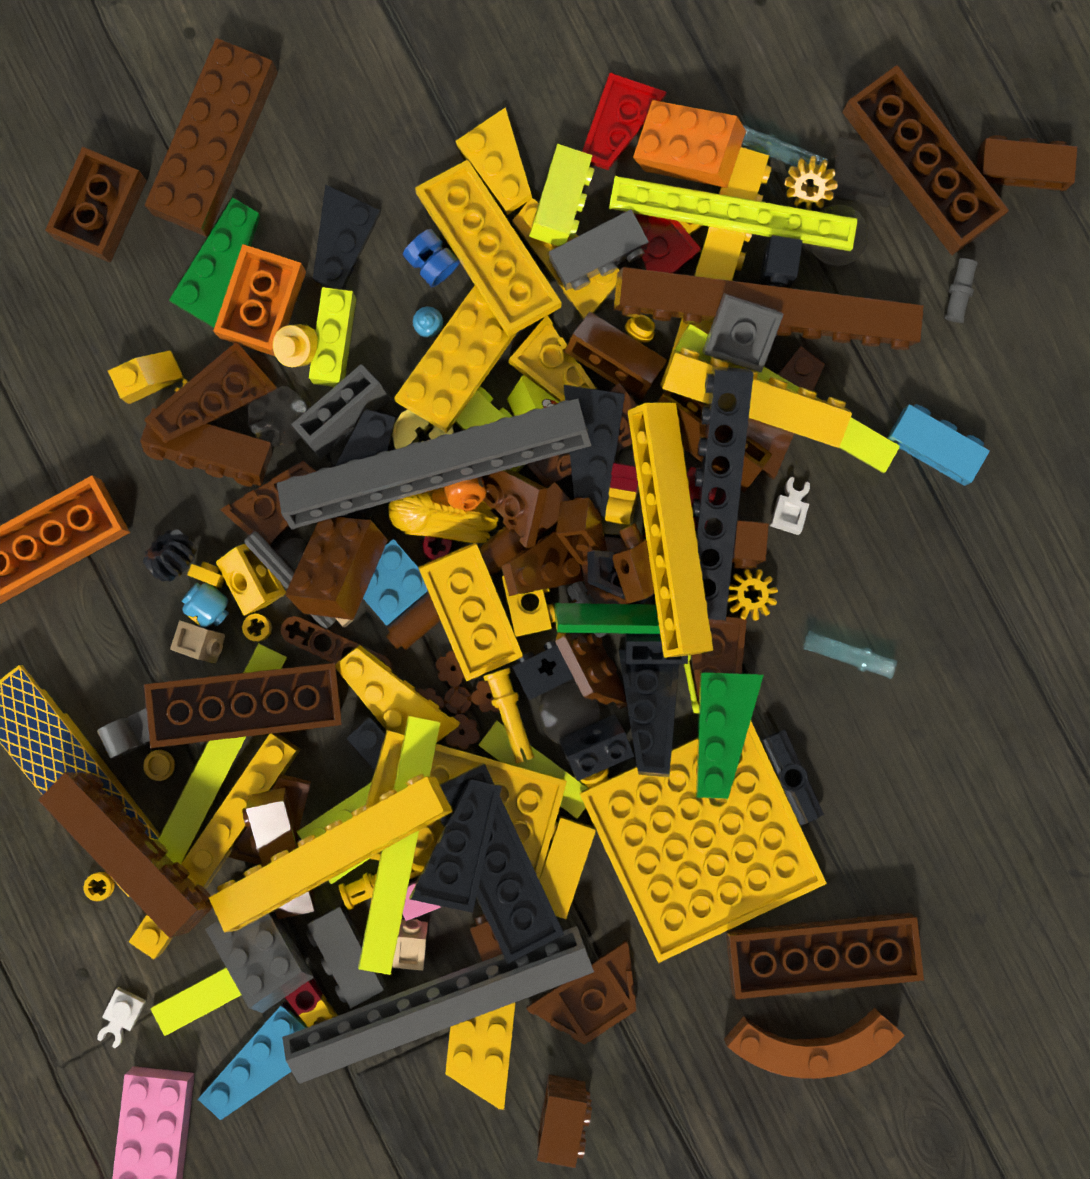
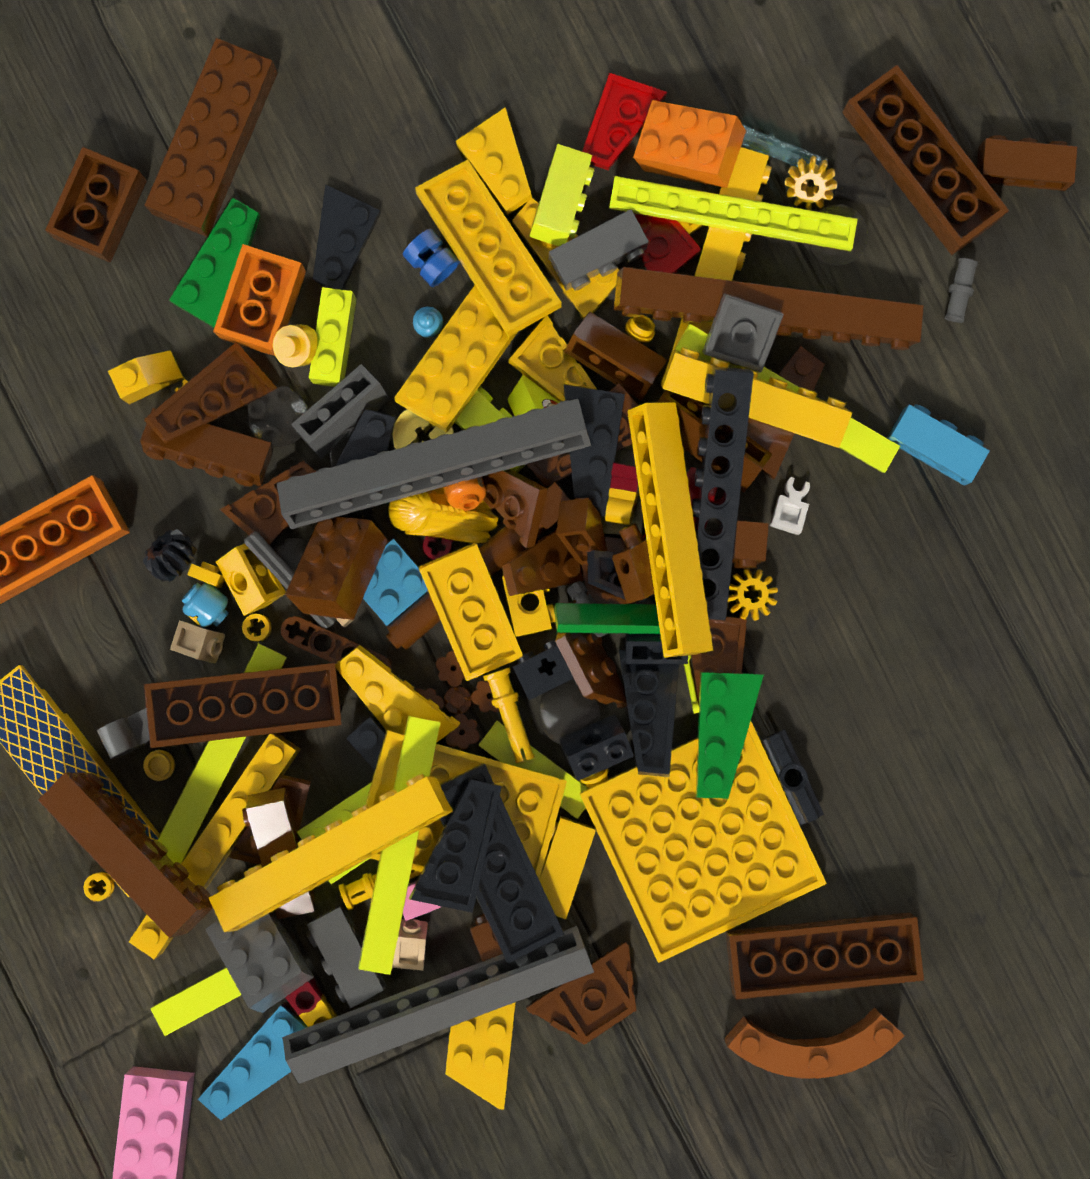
(122, 1013): white plate -> none
(563, 1121): reddish brown brick -> none
(780, 262): black brick -> none
(849, 654): clear light blue pin -> none

